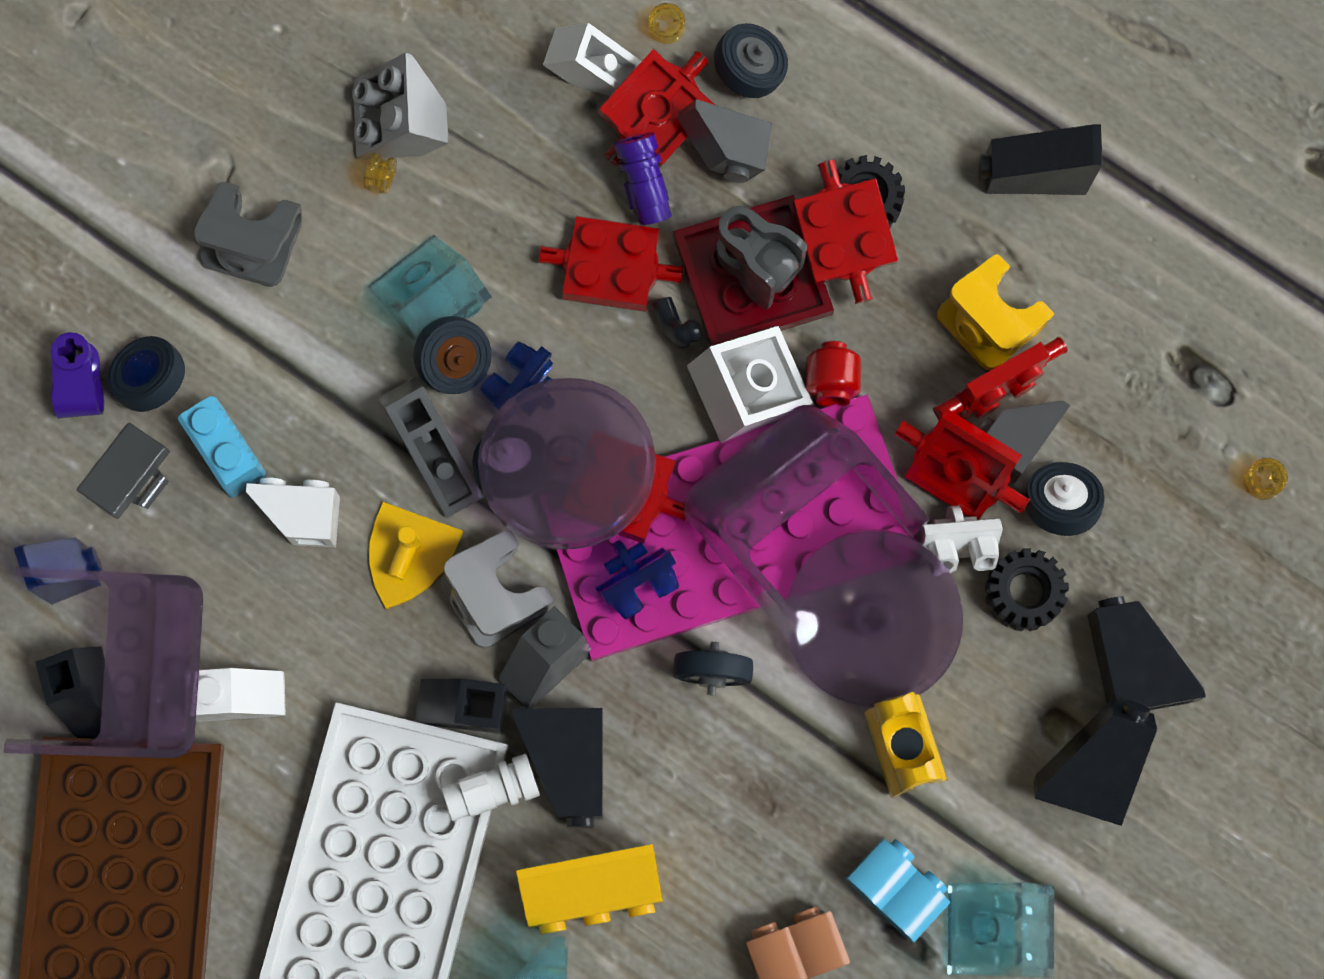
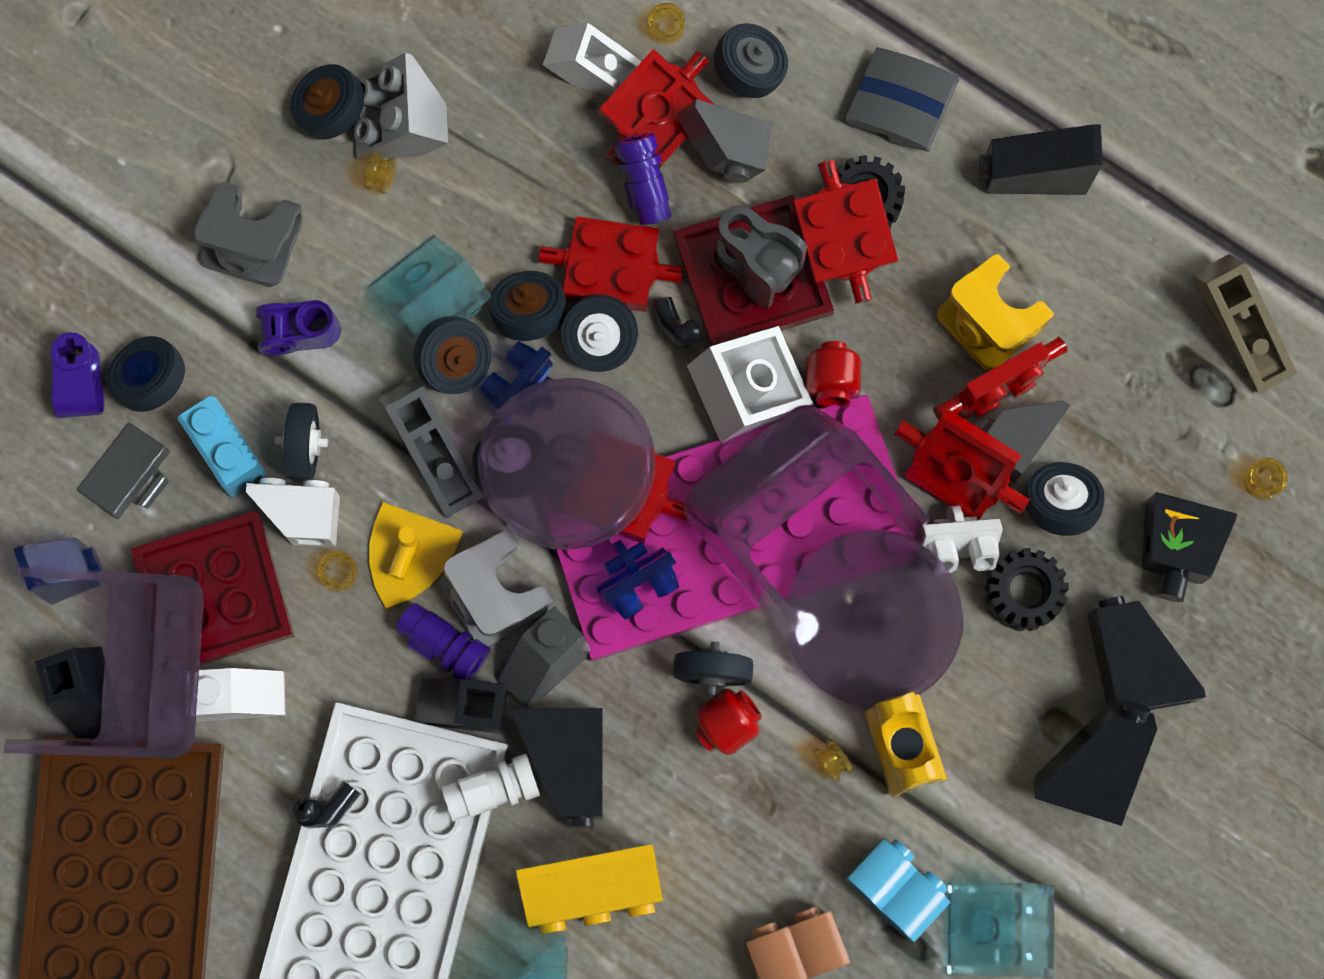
(237, 580): none -> dark red plate
(287, 327): none -> dark purple piece
(301, 441): none -> black wheel
(325, 812): none -> black arm
(327, 101): none -> black wheel
(343, 559): none -> clear yellow bush
(439, 639): none -> dark purple axle
(527, 305): none -> black wheel
(599, 333): none -> black wheel
(728, 721): none -> red head
(833, 760): none -> clear yellow bush
(902, 99): none -> dark grey slope
(1183, 542): none -> black torso
(1244, 321): none -> dark tan slope

